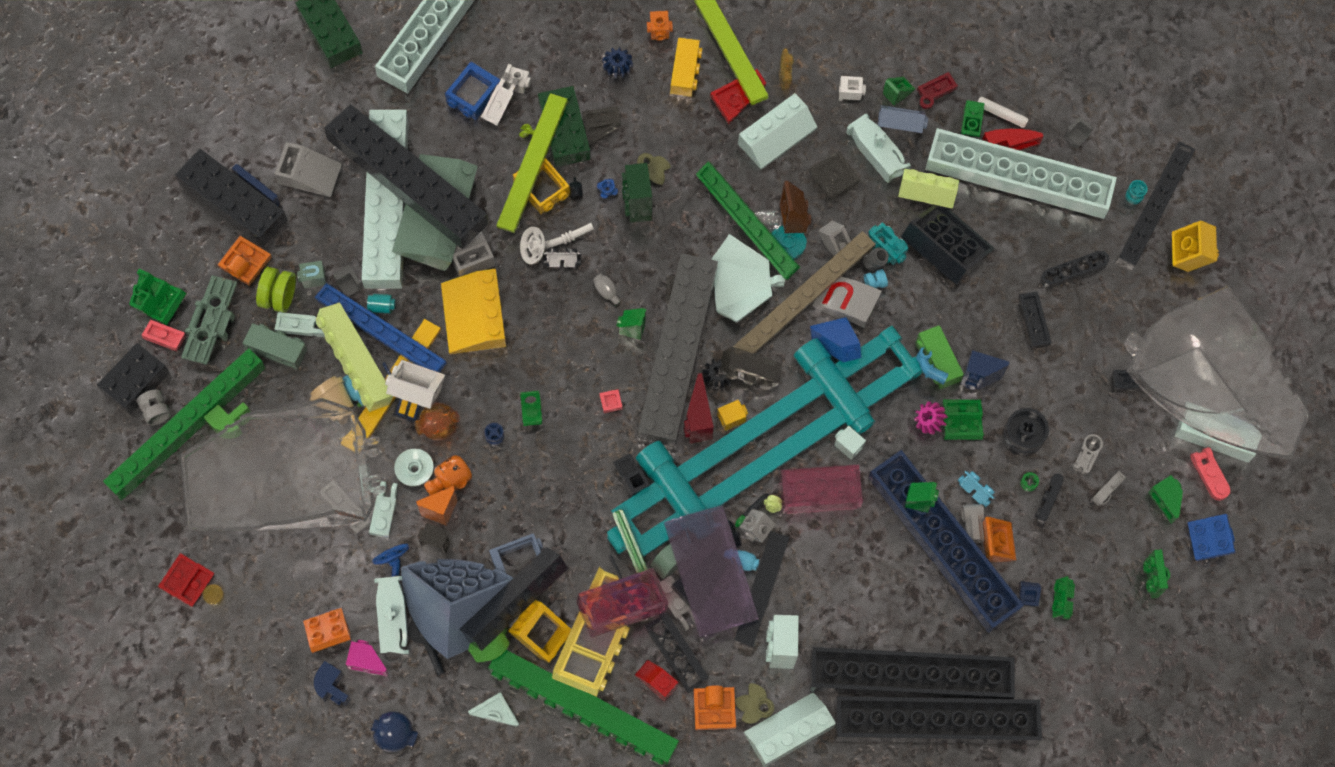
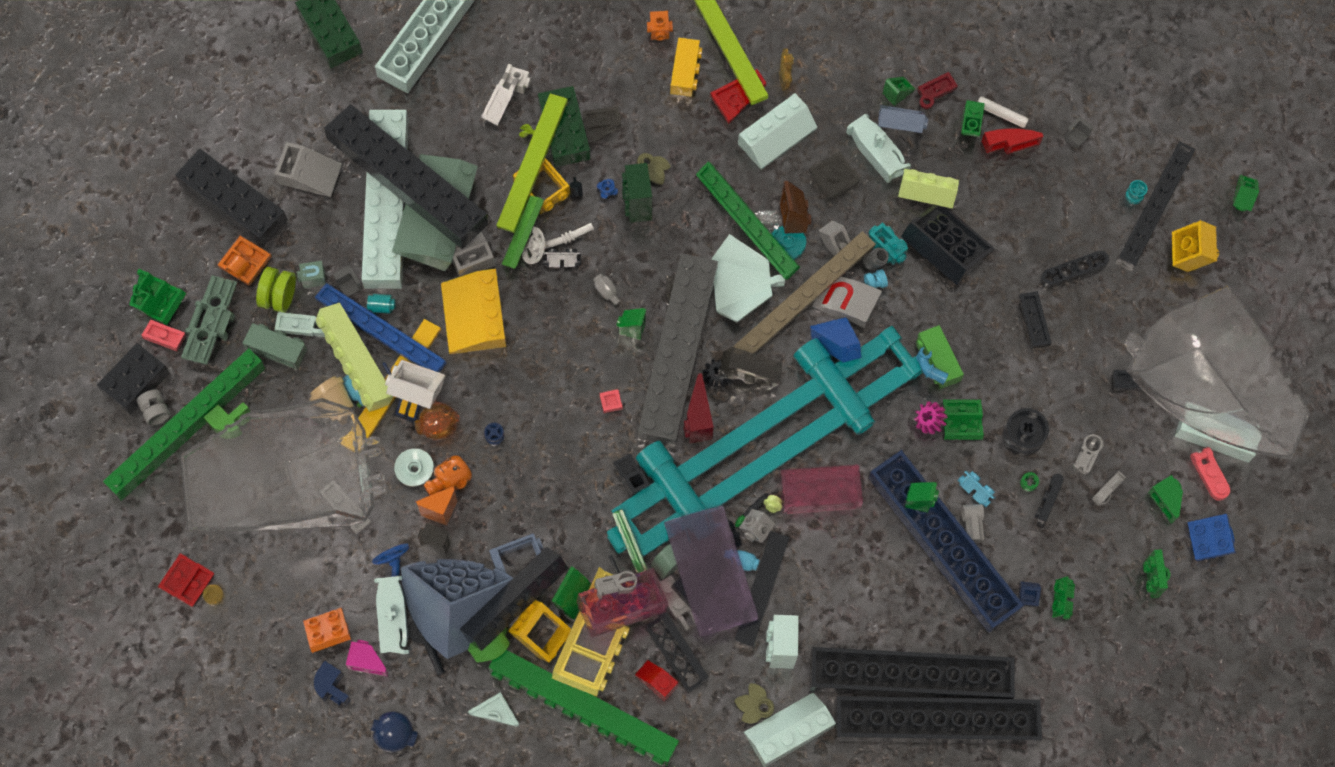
(256, 184): dark blue tile -> none
(384, 512): light aqua hinge -> none
(472, 91): blue window -> none
(522, 232): none -> bright green tile
(531, 411): green bracket -> none
(568, 592): none -> green slope
(612, 584): none -> light grey piece
(620, 68): dark blue gear -> none
(714, 708): orange plate -> none
(732, 415): yellow brick -> none
(849, 442): light aqua brick -> none
(851, 88): white brick -> none
(983, 370): dark blue slope -> none
(998, 540): orange slope -> none
(1021, 173): light aqua brick -> none
(1245, 193): none -> green slope

